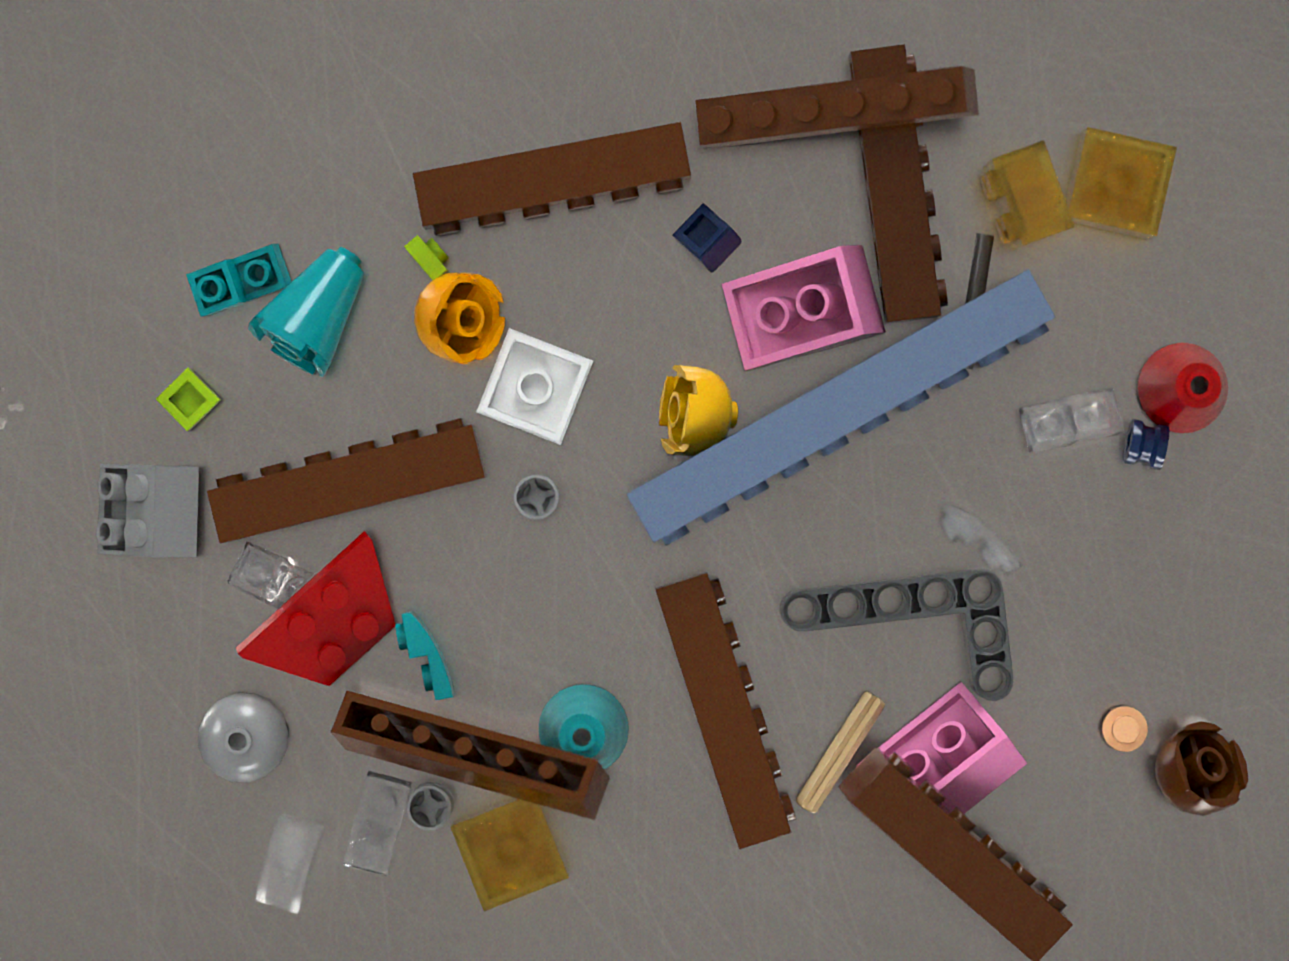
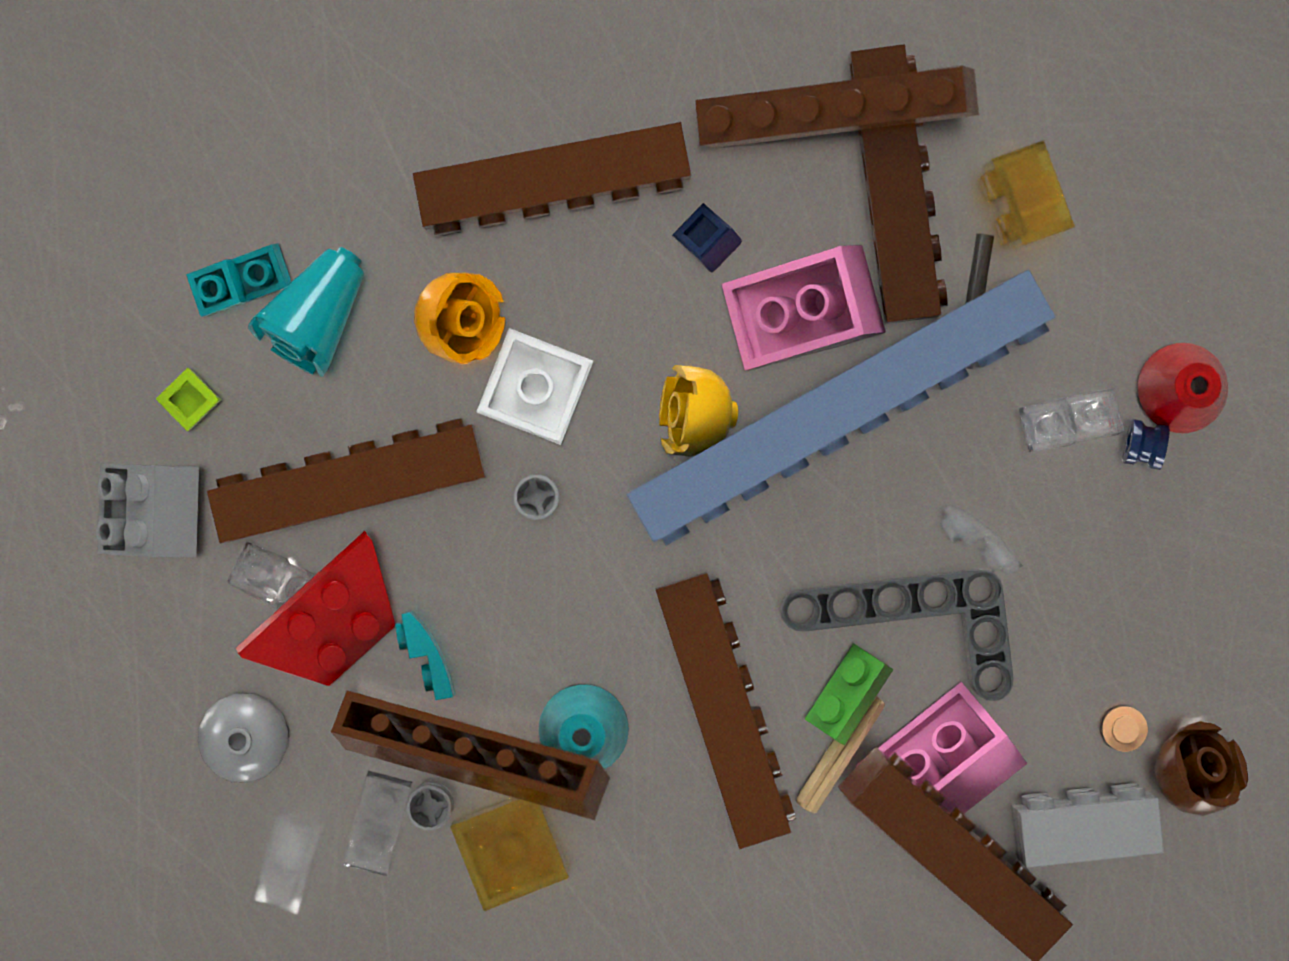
(428, 256): lime plate -> none
(849, 694): none -> bright green plate
(1087, 826): none -> light grey brick
(1119, 183): clear yellow brick -> none

